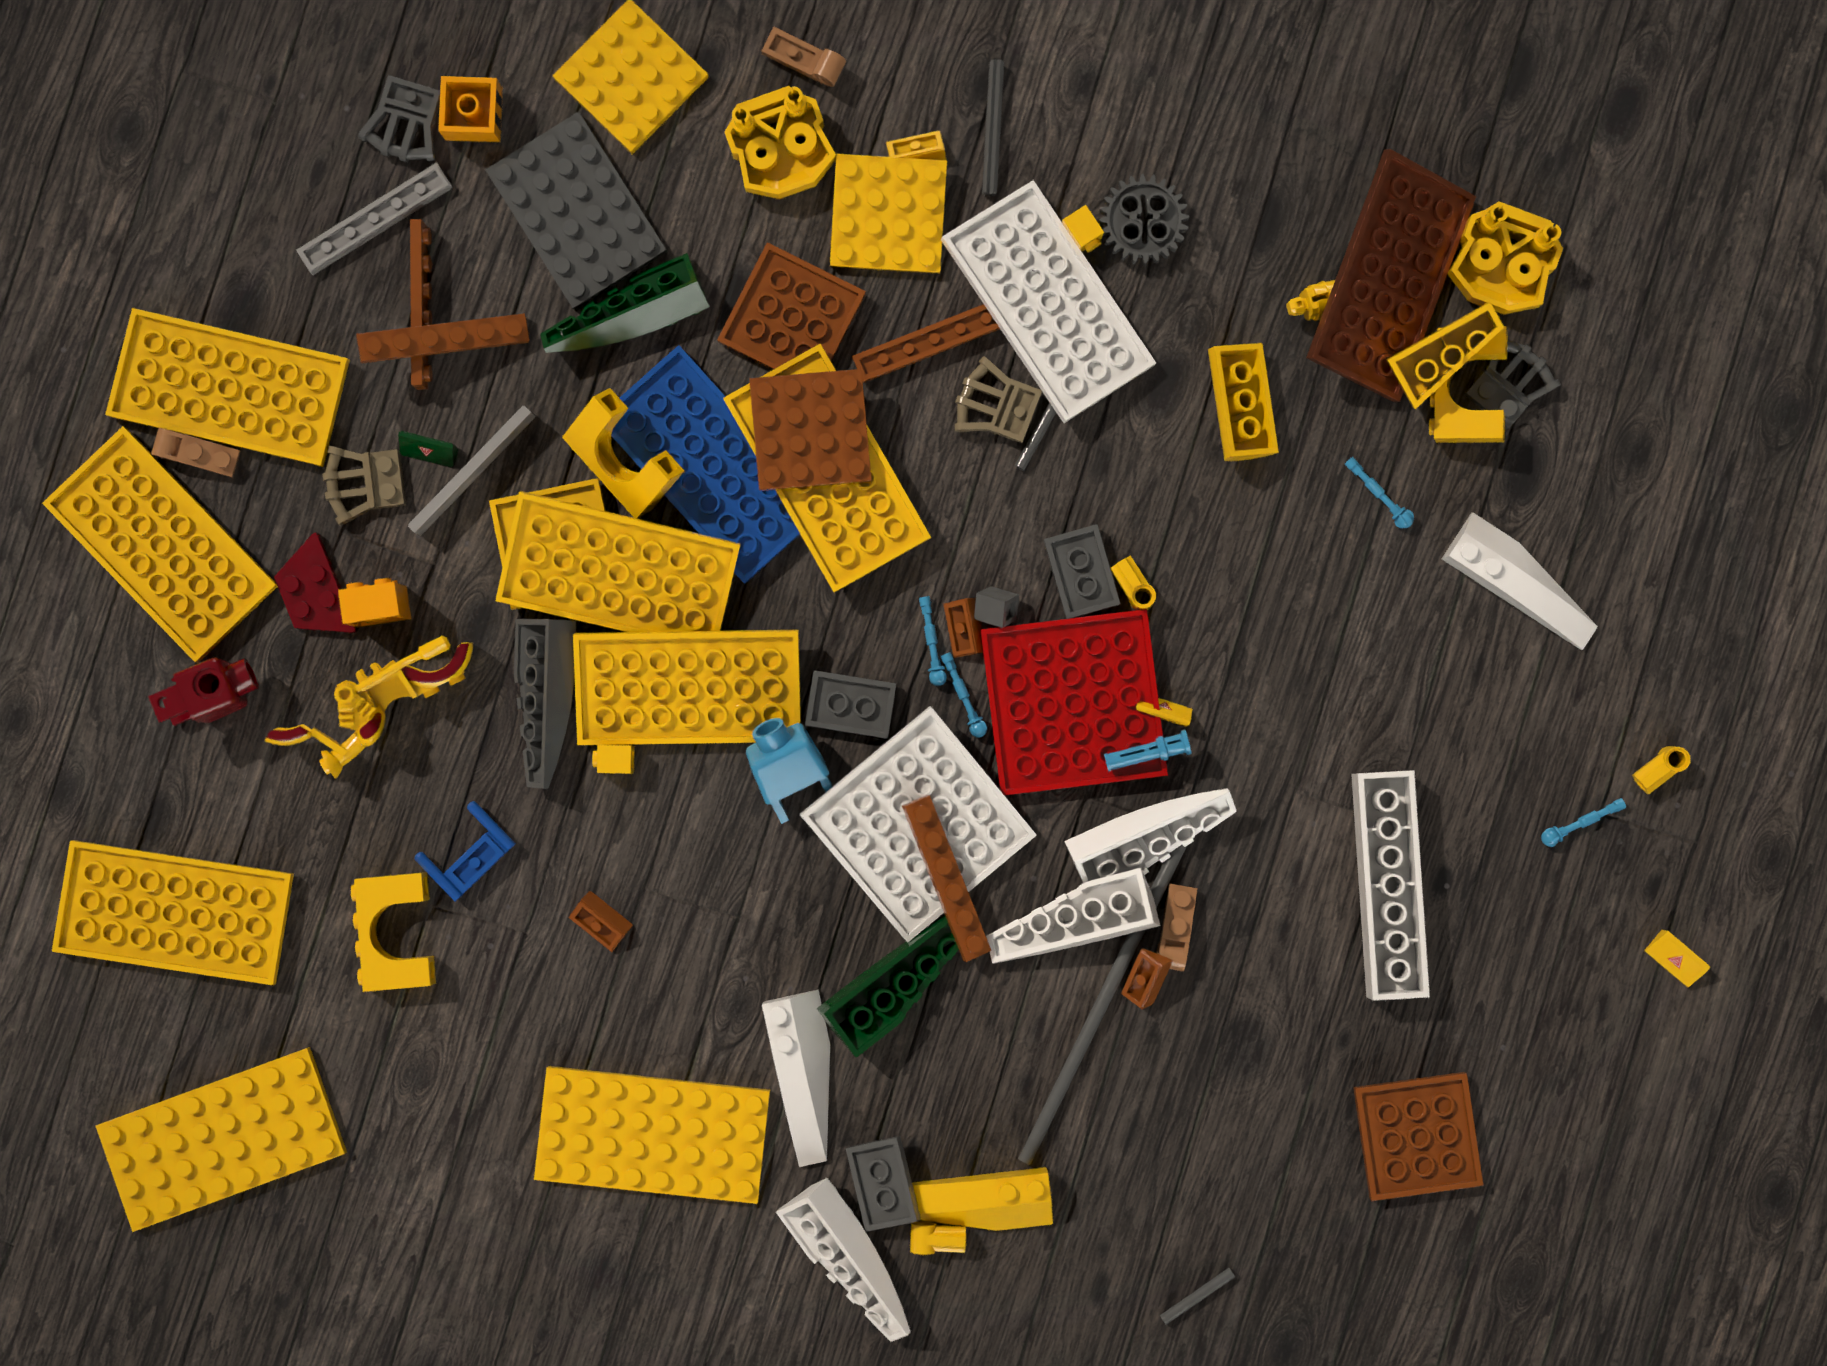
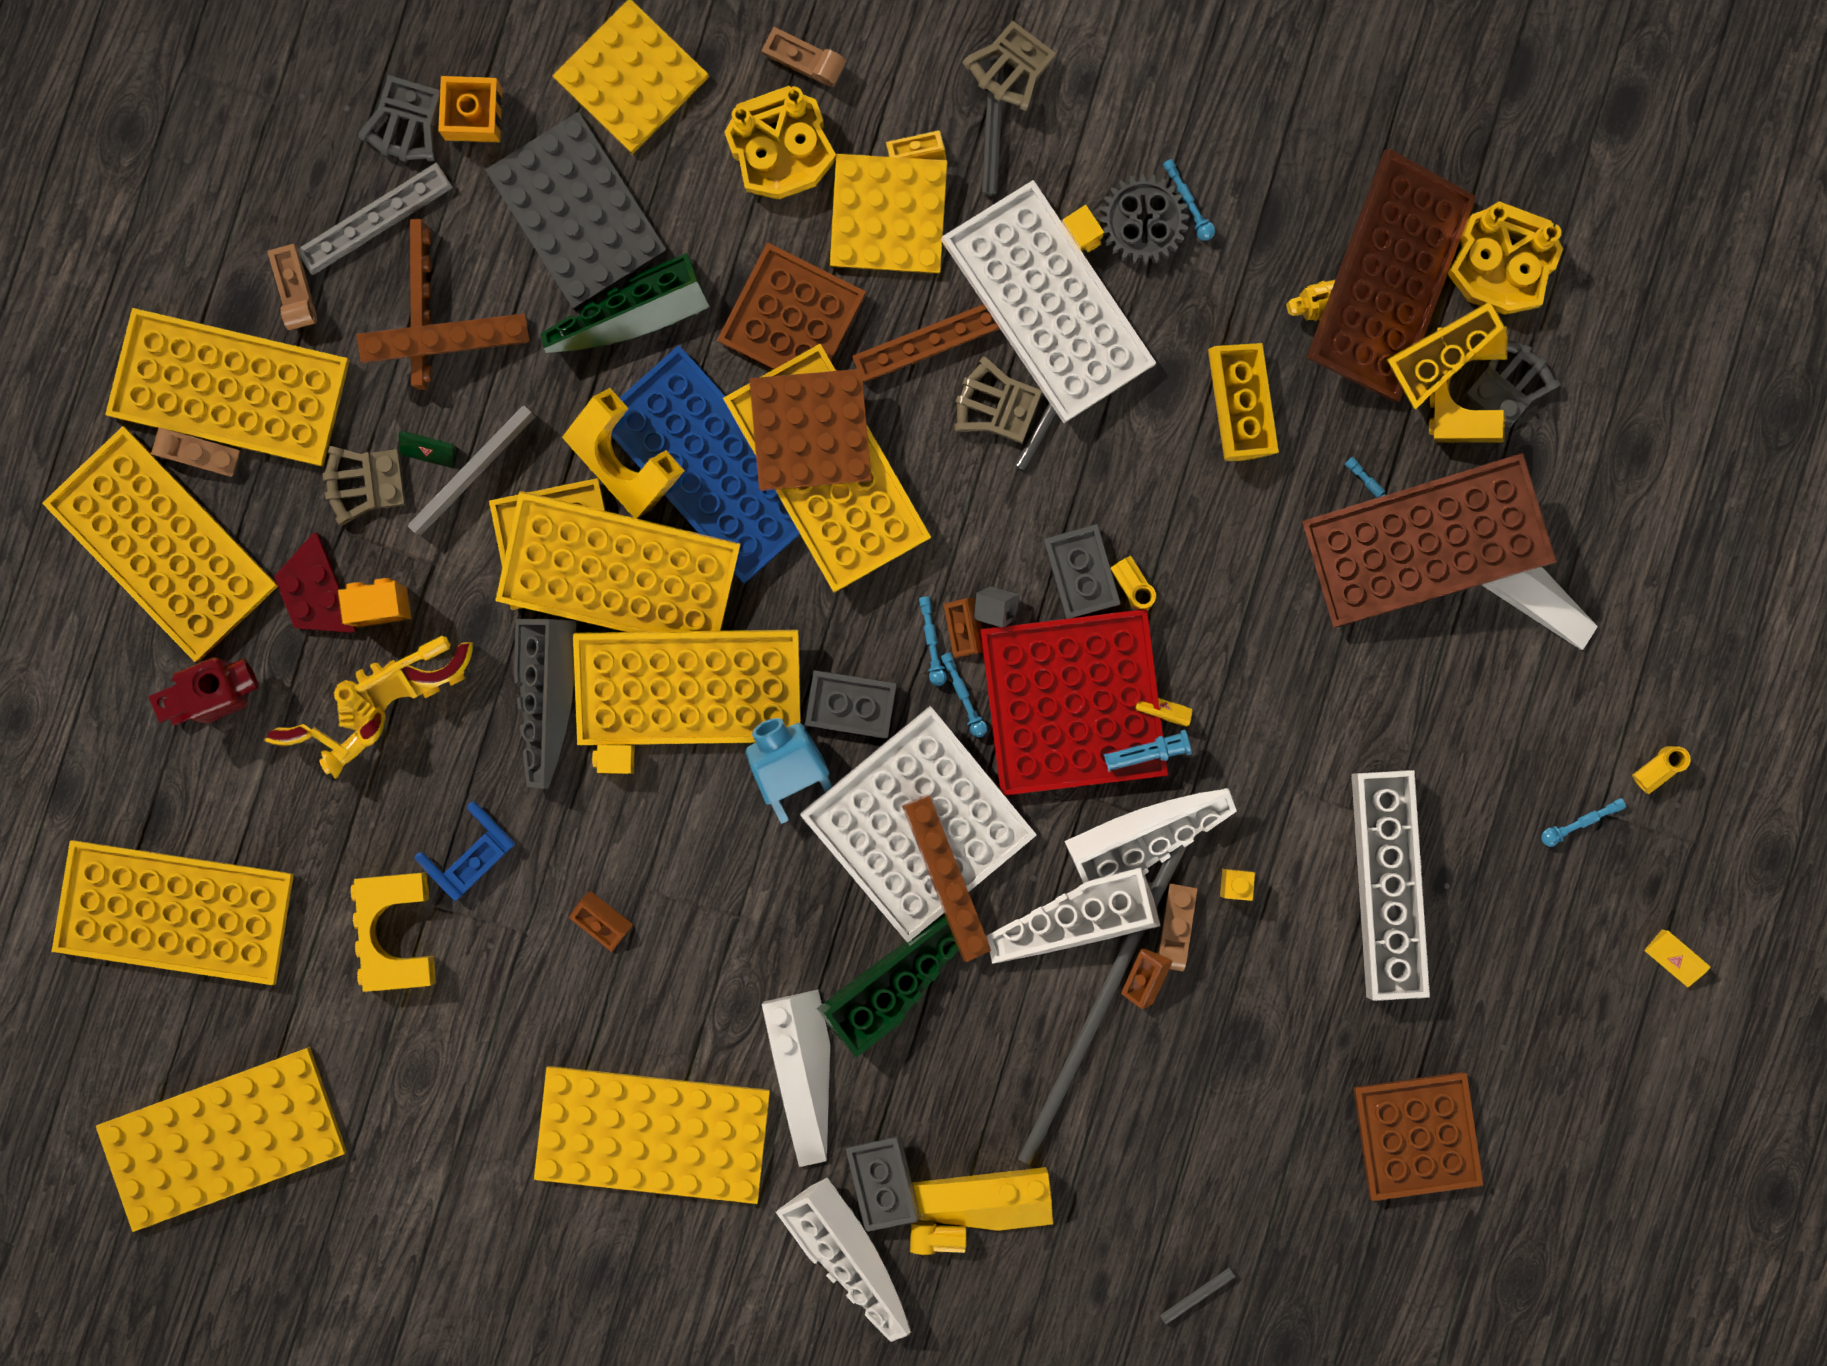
(293, 287): none -> medium nougat plate
(1022, 53): none -> dark tan plate
(1204, 228): none -> dark azure piece
(1237, 884): none -> yellow brick
(1429, 541): none -> copper plate

